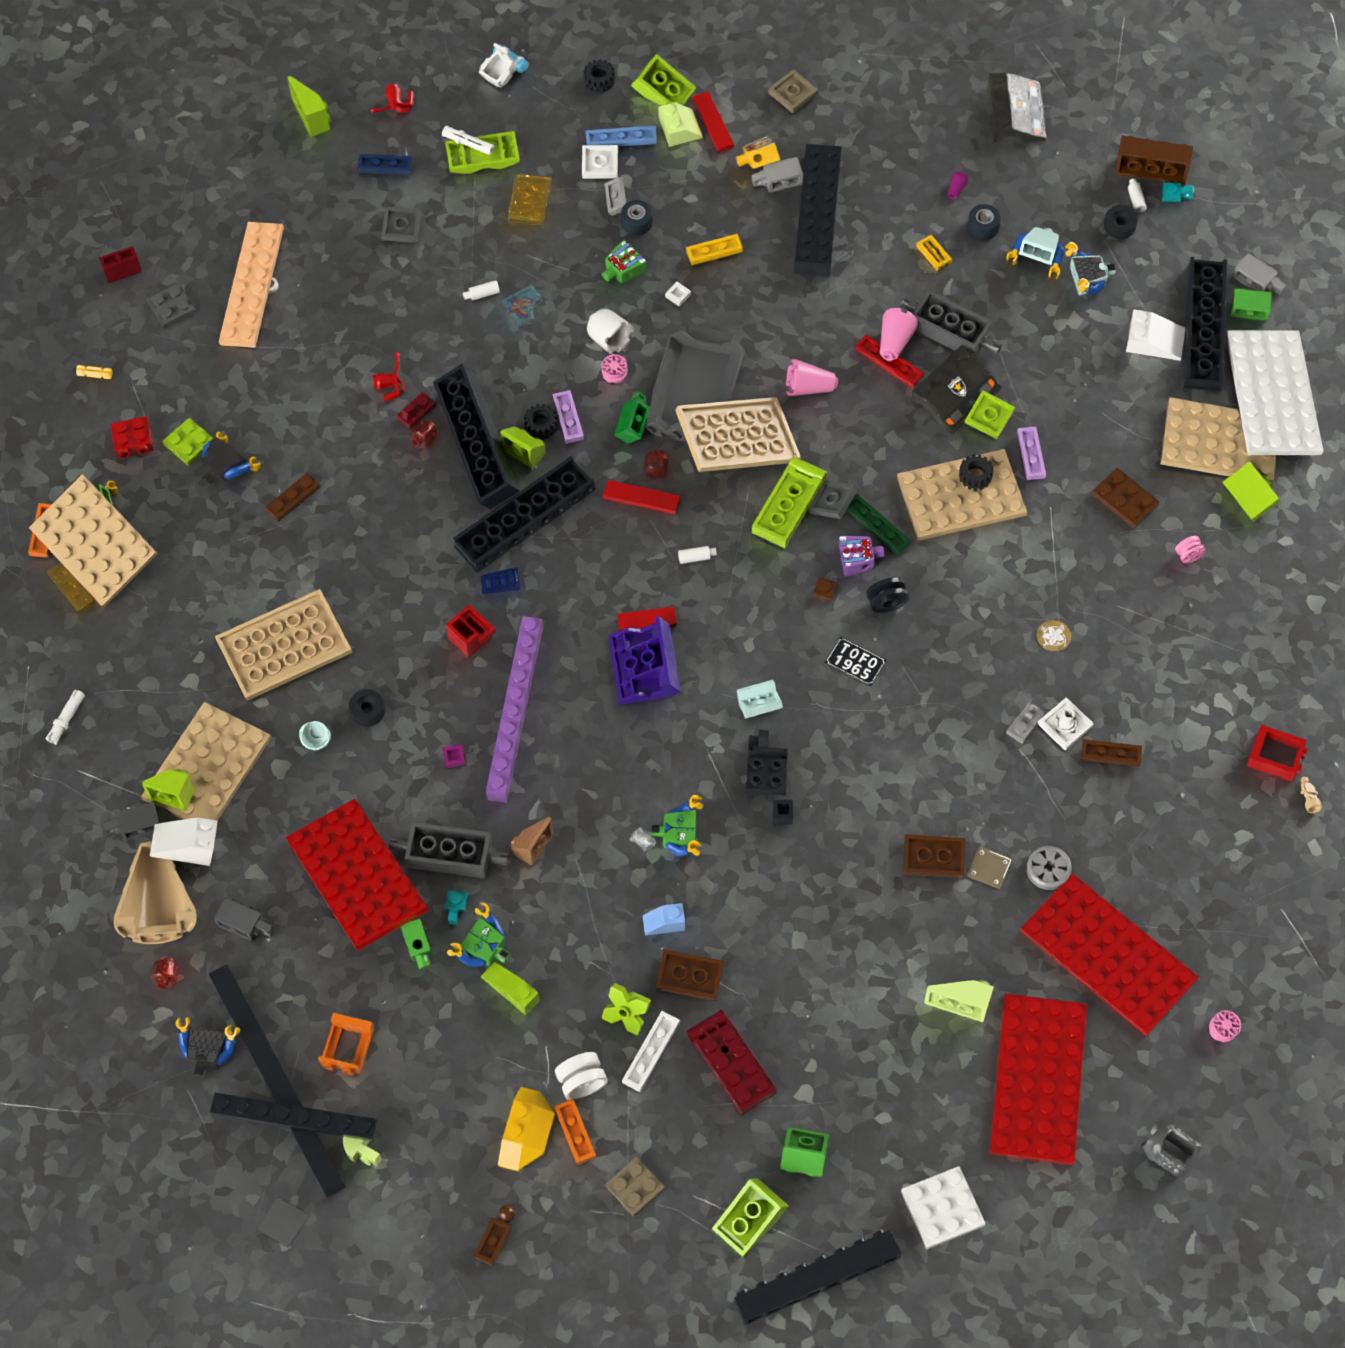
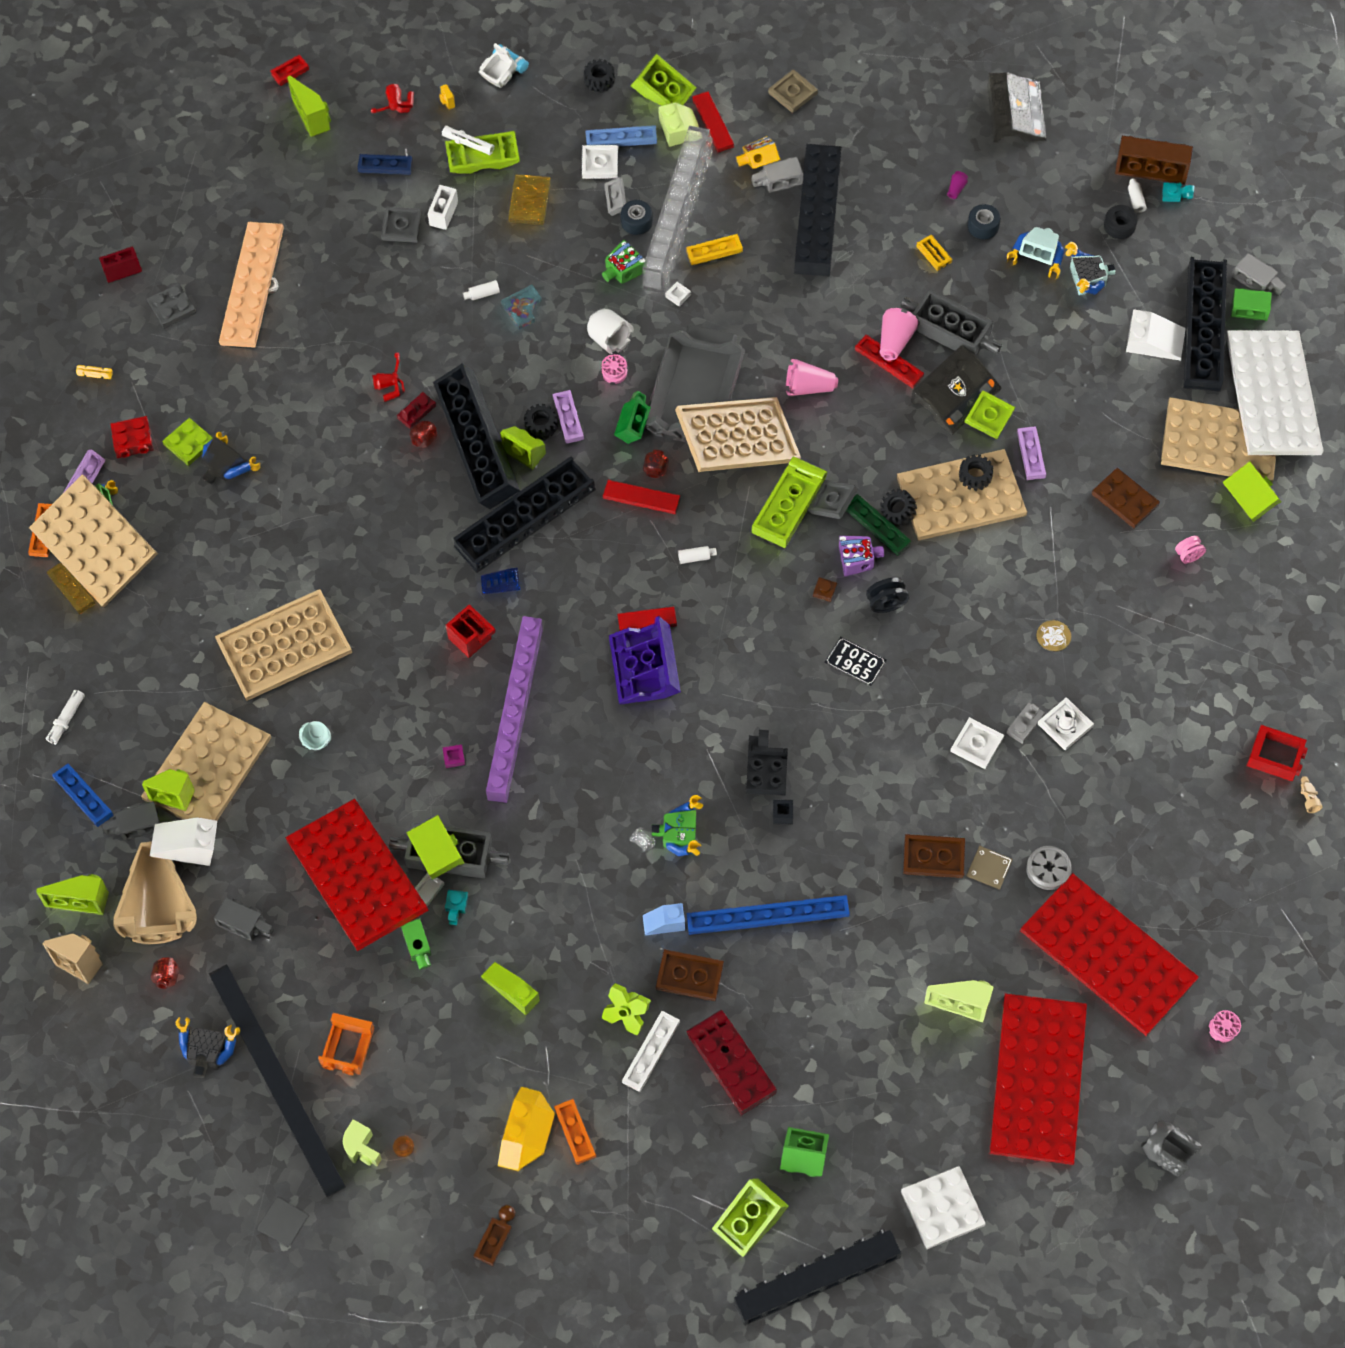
(74, 955): none -> tan slope
(76, 894): none -> lime slope
(82, 795): none -> blue plate
(88, 467): none -> lavender plate
(292, 497): reddish brown plate -> none
(293, 68): none -> red plate
(293, 1116): black plate -> none
(364, 697): black tyre -> none
(400, 1141): none -> clear orange plate
(429, 888): none -> white tile
(435, 847): none -> lime container
(443, 207): none -> white brick
(447, 97): none -> yellow plate
(483, 942): torso -> none
(532, 841): medium nougat slope -> none
(581, 1075): white wheel -> none
(635, 1186): dark tan plate -> none
(676, 210): none -> clear brick
(759, 699): light aqua bracket -> none
(767, 915): none -> blue plate
(891, 500): none -> black tyre
(977, 743): none -> white plate
(1111, 752): reddish brown plate -> none

